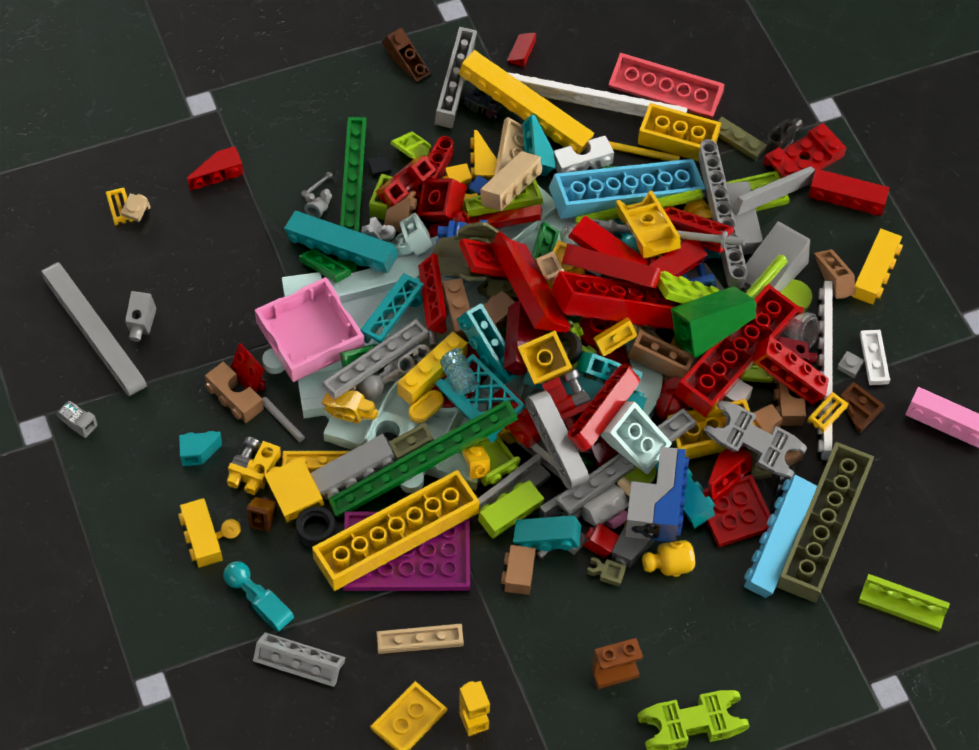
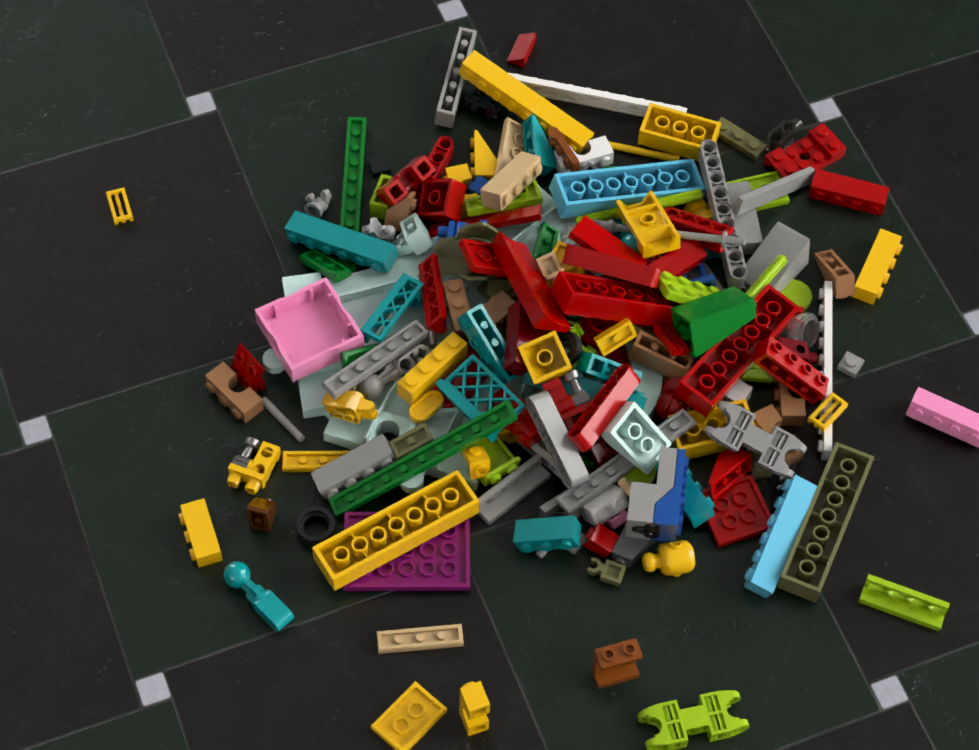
(77, 419): light grey leg -> none
(93, 329): light grey beam -> none
(135, 207): tan bracket -> none
(140, 315): light grey torso -> none
(199, 447): teal slope -> none
(219, 167): red slope -> none
(229, 529): yellow piece -> none
(293, 488): yellow brick -> none
(298, 660): light grey fence -> none
(329, 175): flat silver hinge -> none
(405, 55): reddish brown slope -> none
(412, 145): lime slope -> none
(458, 372): clear light blue piece -> none
(460, 216): red hinge -> none
(509, 508): lime brick -> none
(519, 569): medium nougat brick -> none
(563, 149): none -> dark orange hinge
(666, 85): coral arch -> none
(671, 340): none -> red tile
(861, 406): reddish brown wing -> none
(874, 357): white plate -> none

